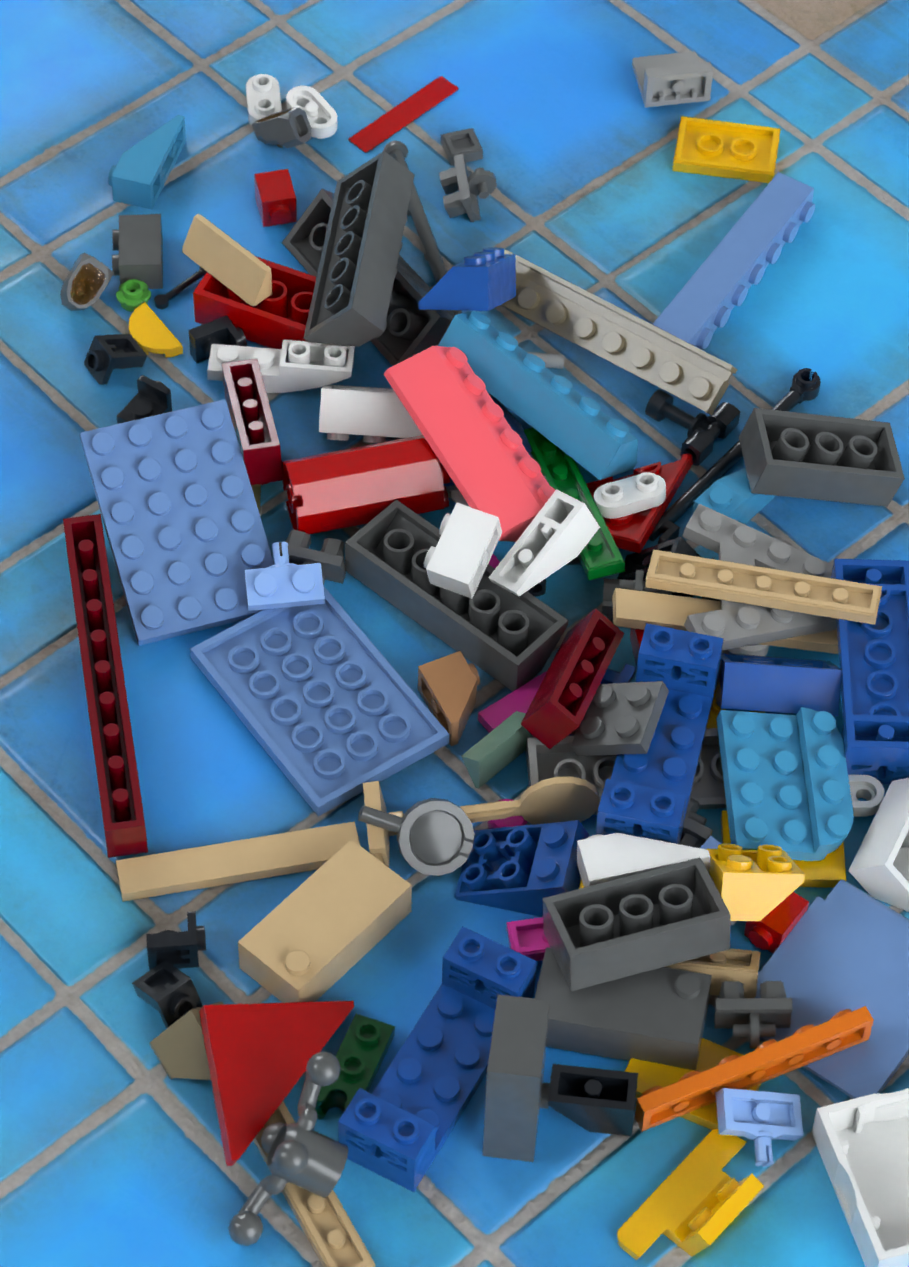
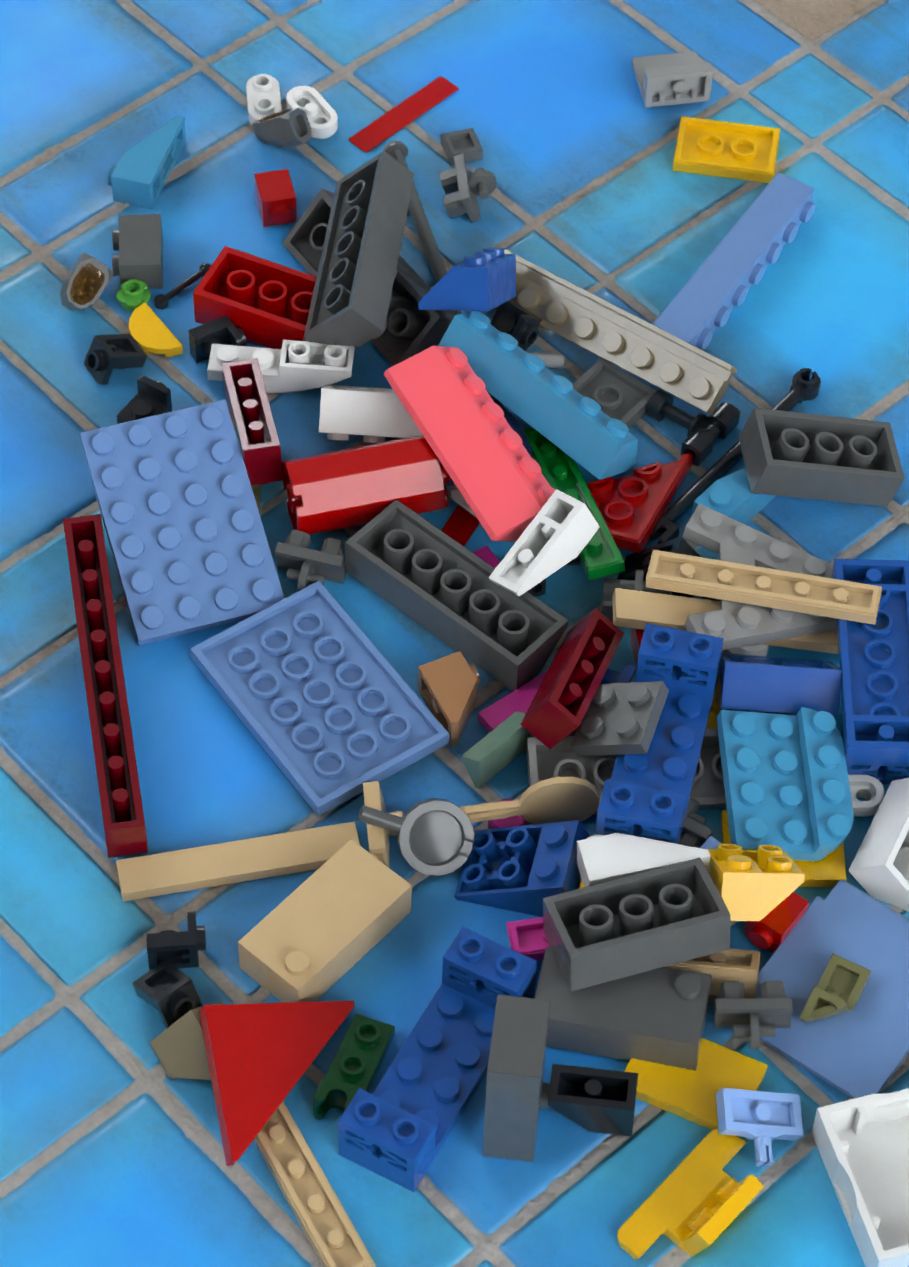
(228, 261): tan slope -> none
(284, 583): light blue plate -> none
(295, 1154): dark grey wheel -> none
(463, 550): white brick -> none
(517, 322): none -> black bracket
(615, 391): none -> dark grey plate
(630, 495): white plate -> none
(743, 1072): orange plate -> none
(837, 990): none -> olive slope

